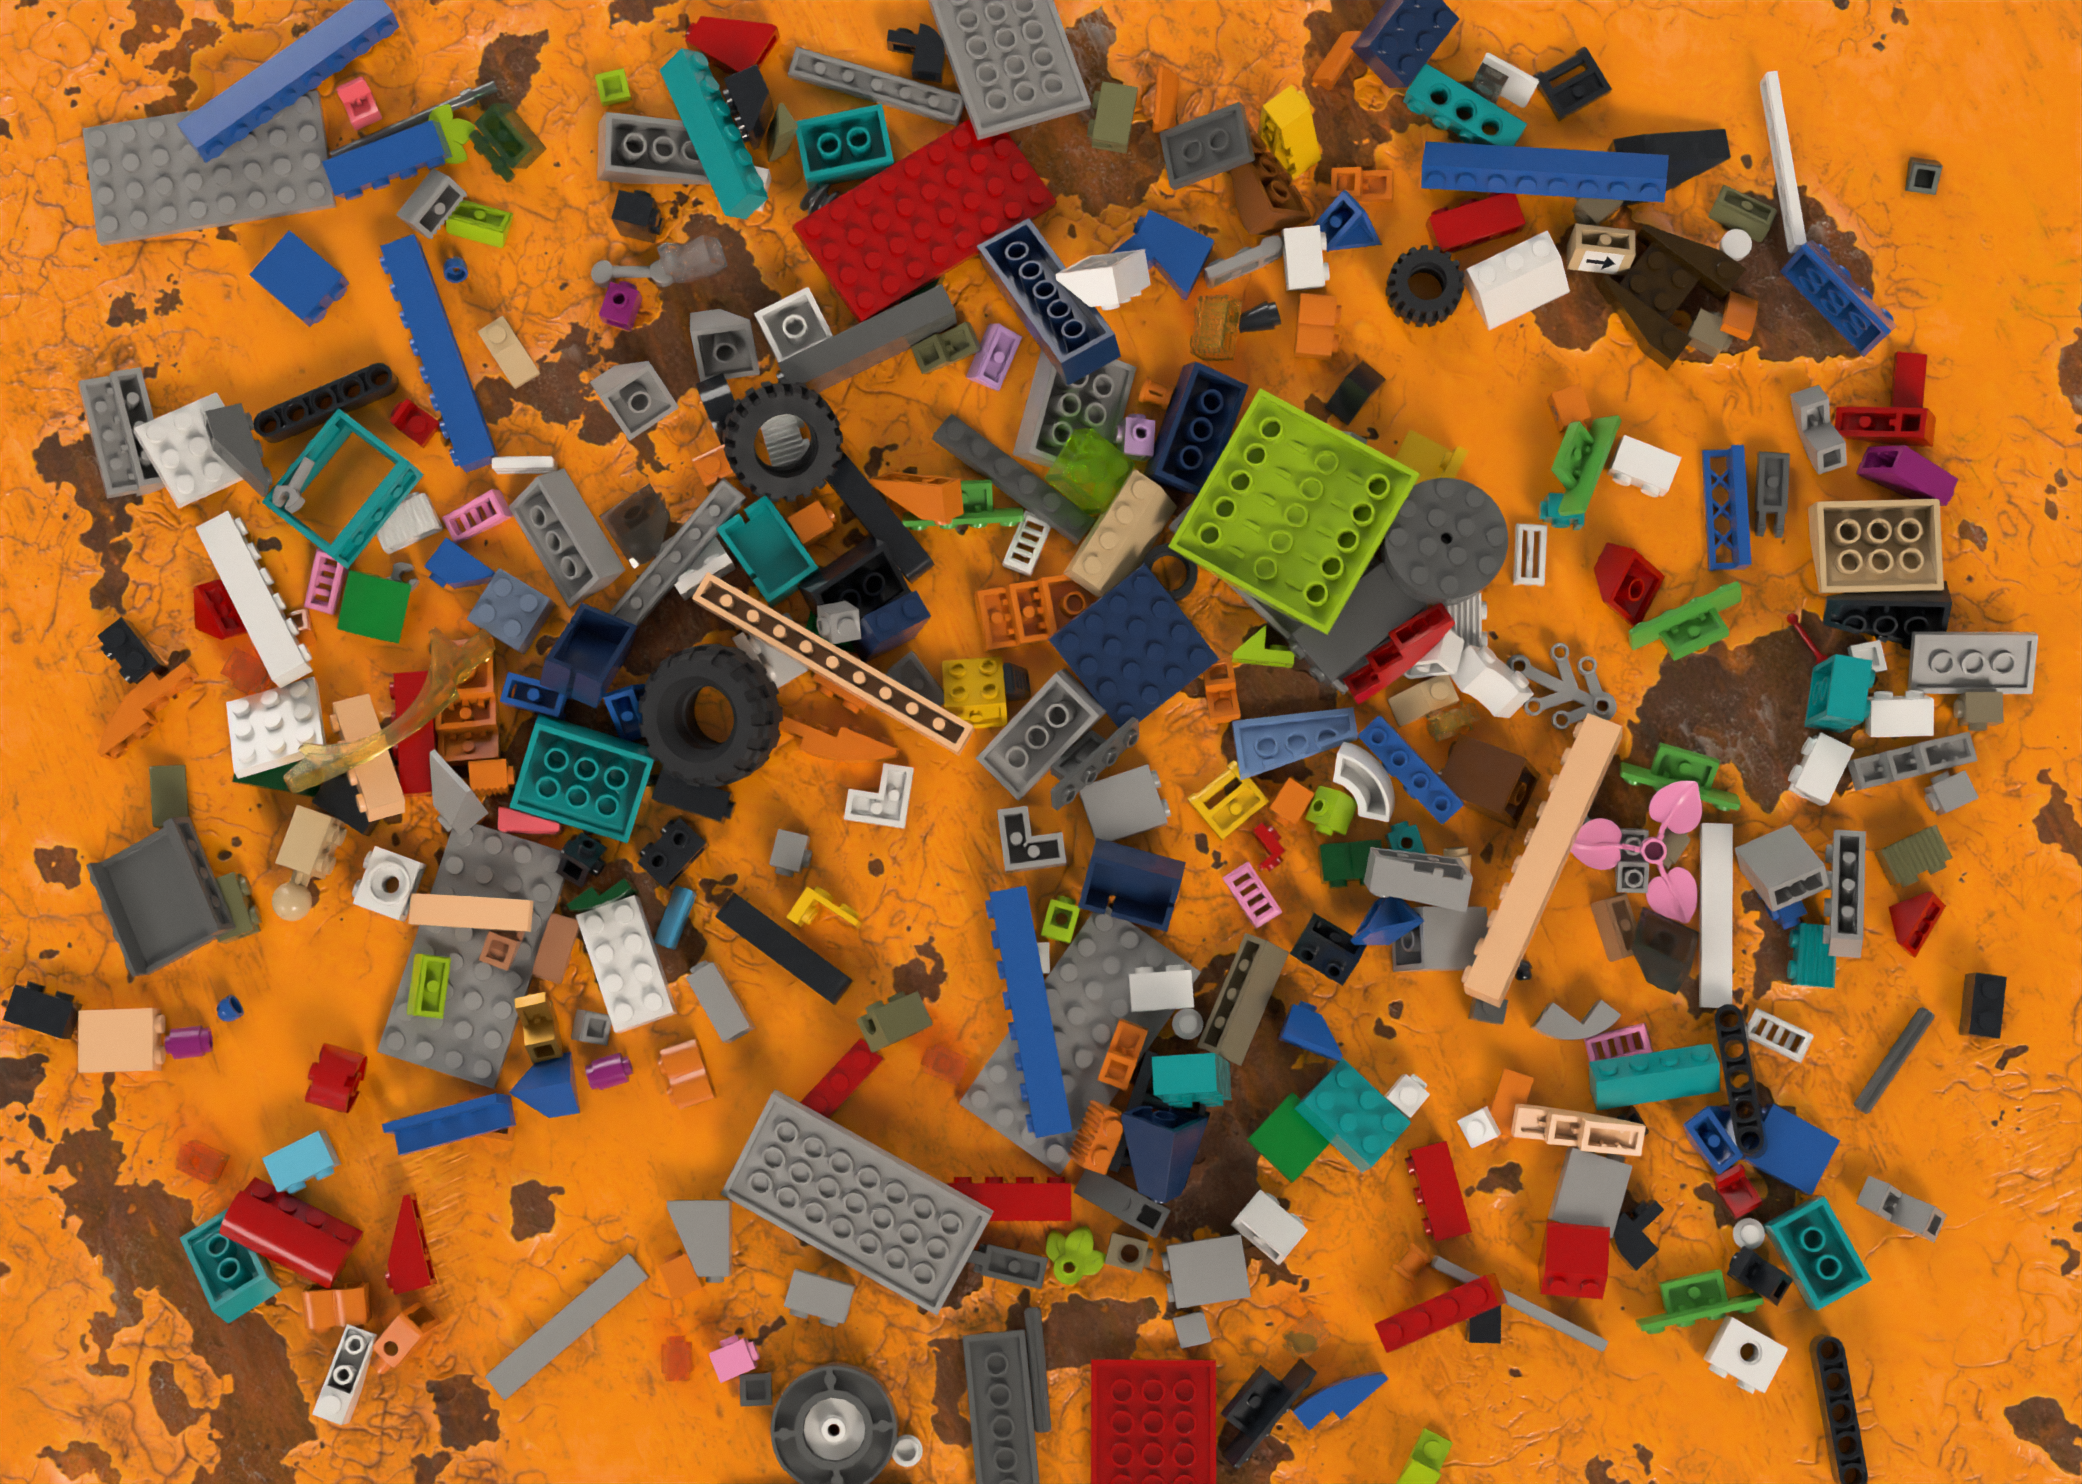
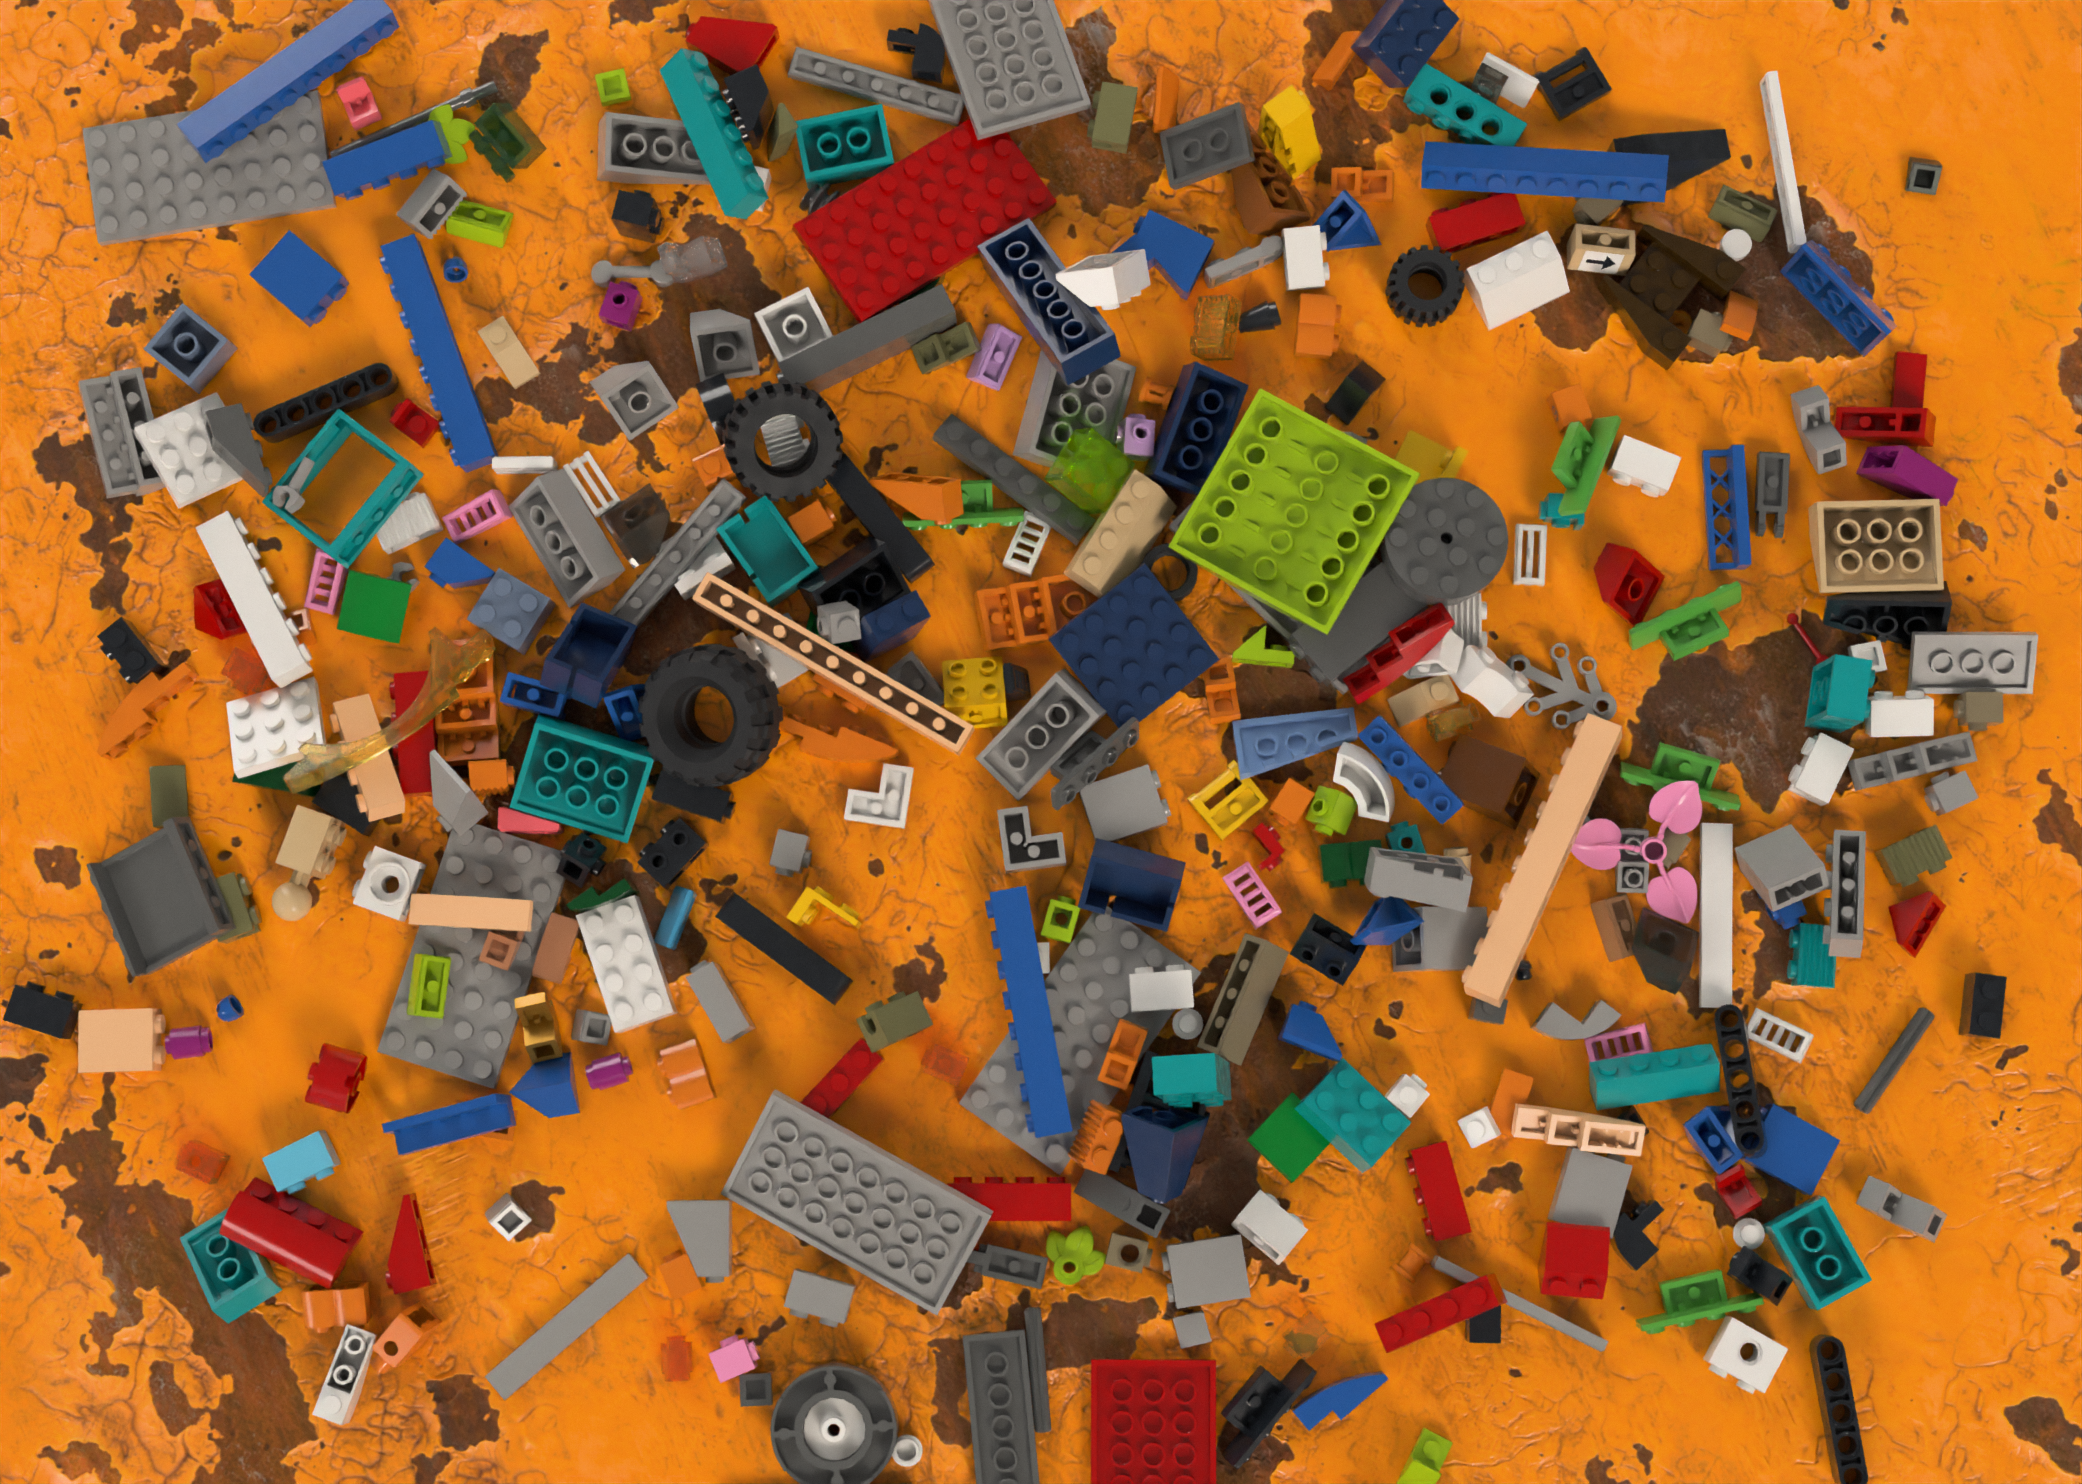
(190, 348): none -> sand blue brick
(507, 1216): none -> light grey slope
(578, 463): none -> white tile

